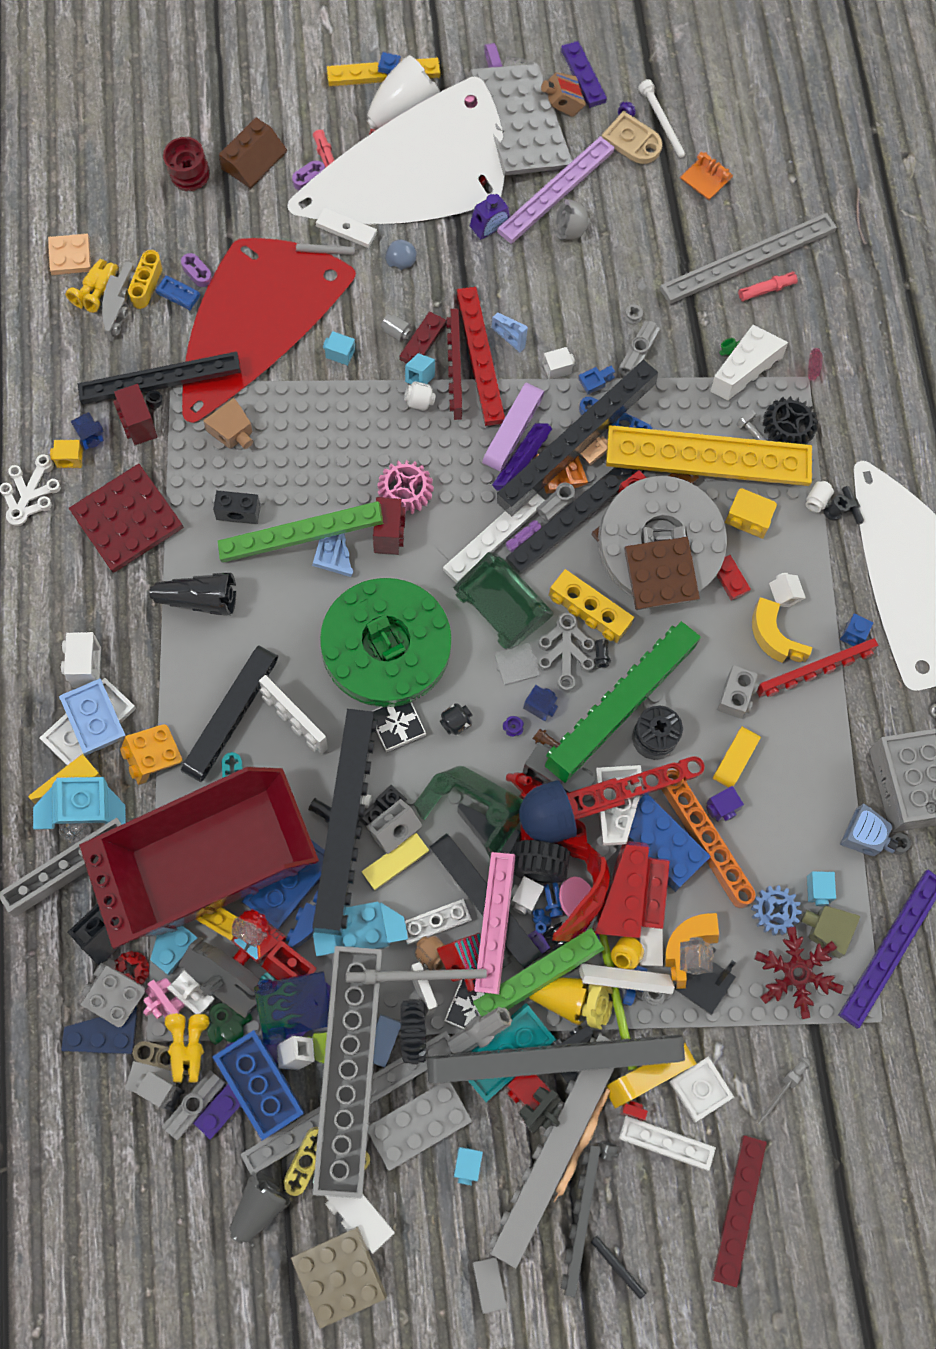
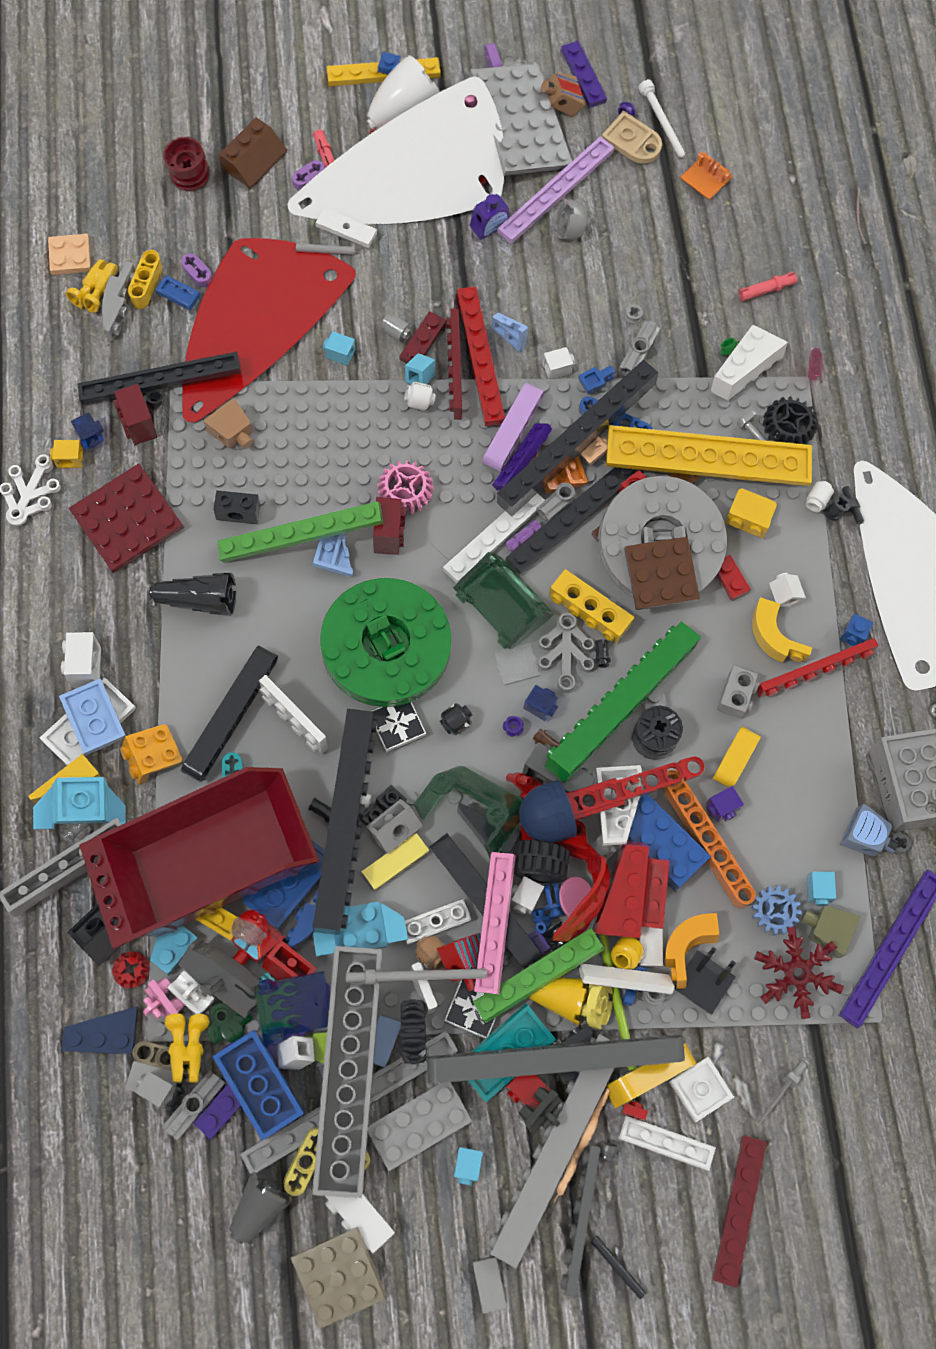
(111, 994): light grey bracket -> none
(401, 254): sand blue hair -> none
(480, 1031): light grey piece -> none
(696, 956): clear brick -> none
(747, 258): light grey plate -> none

